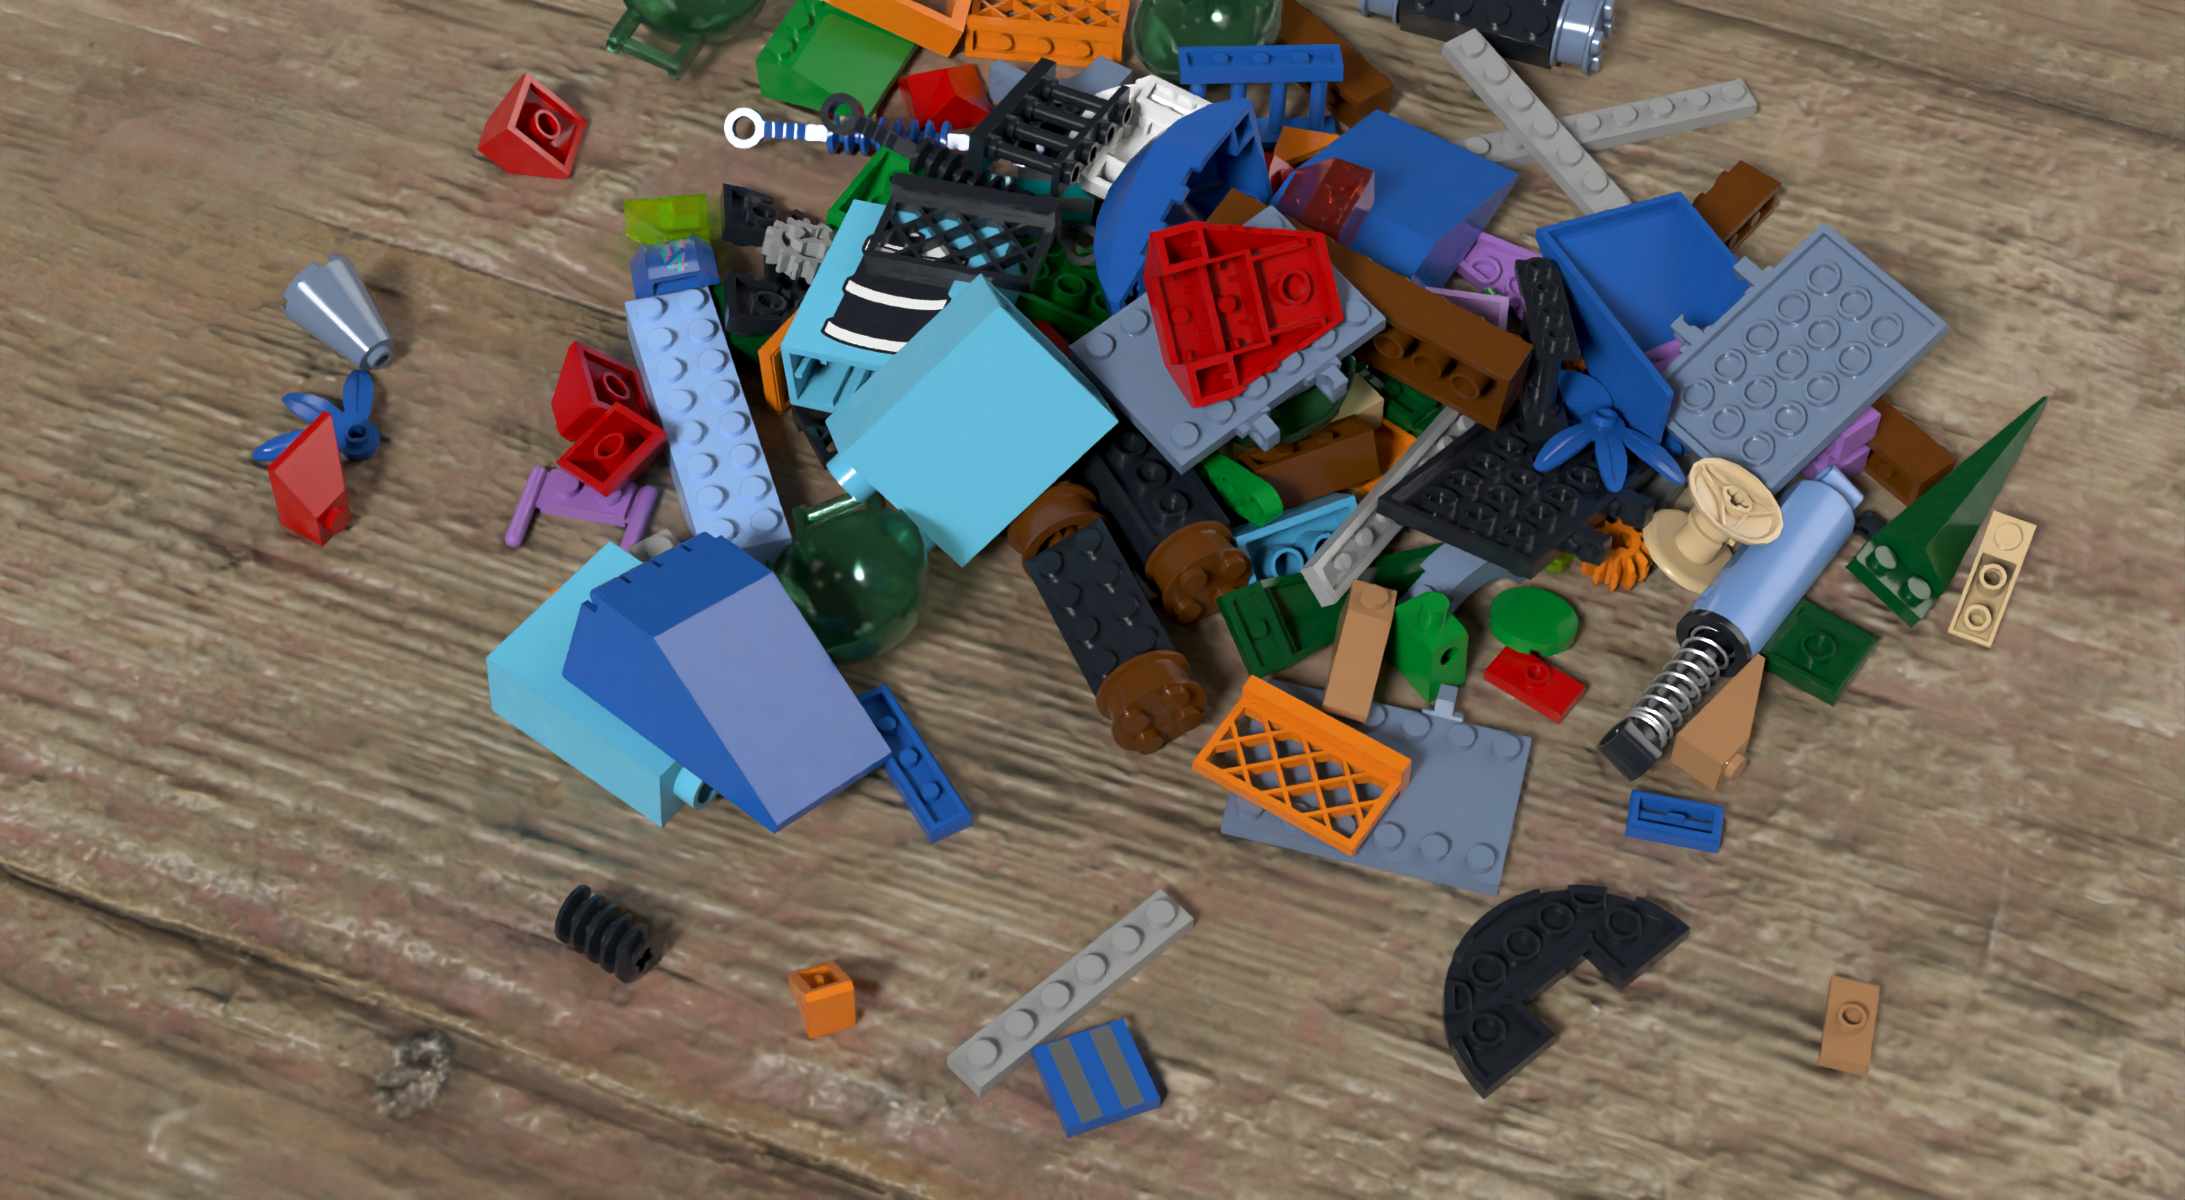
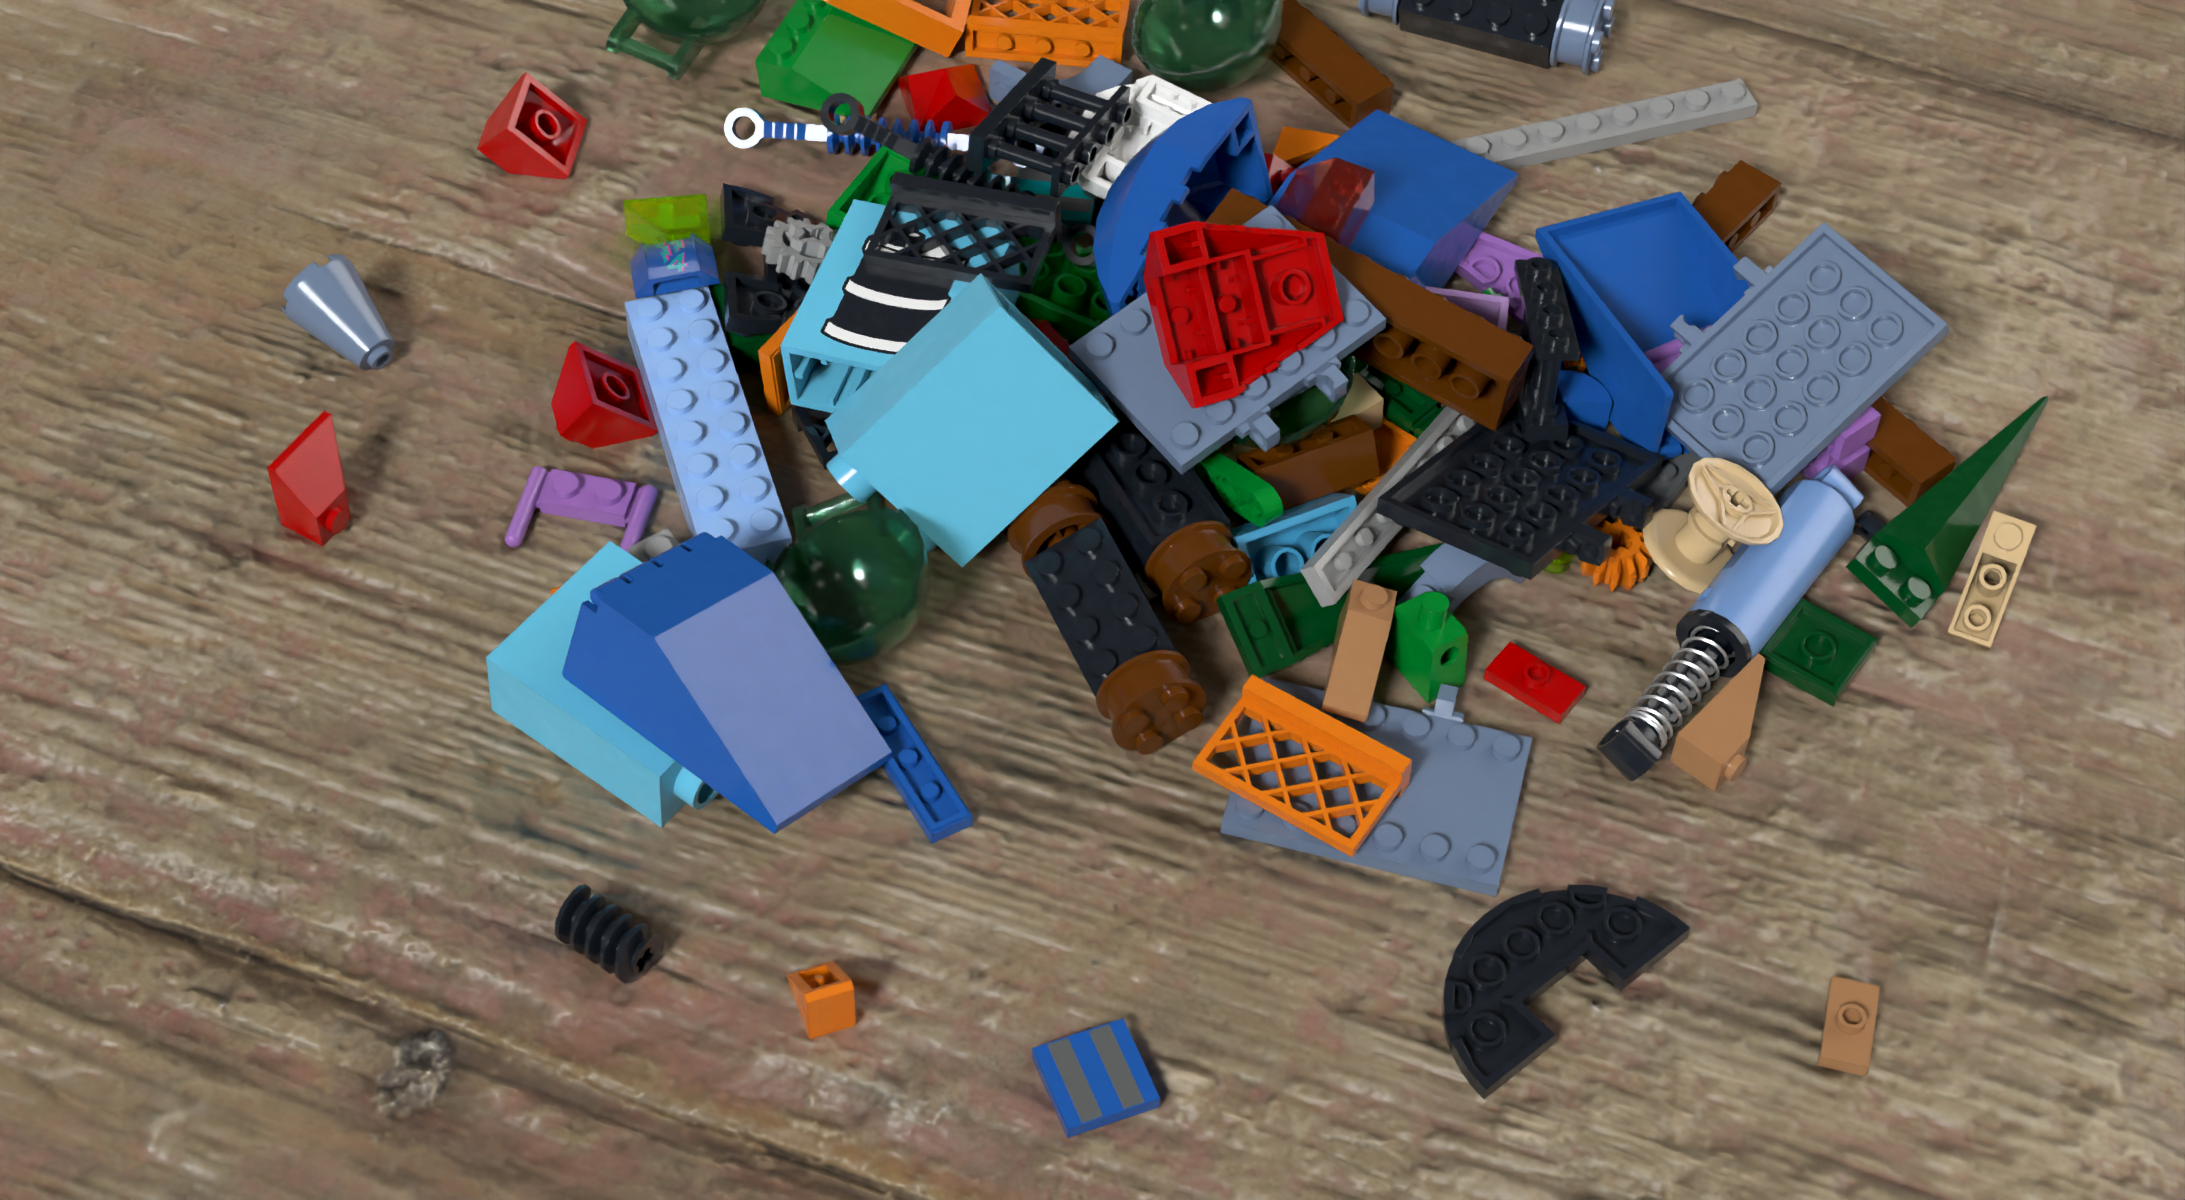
(350, 424): blue plant -> none
(614, 450): red slope -> none
(1069, 993): light grey plate -> none
(1267, 65): blue fence -> none
(1533, 124): light grey plate -> none
(1533, 621): green tile -> none
(1609, 434): blue plant -> none
(1673, 827): blue tile -> none

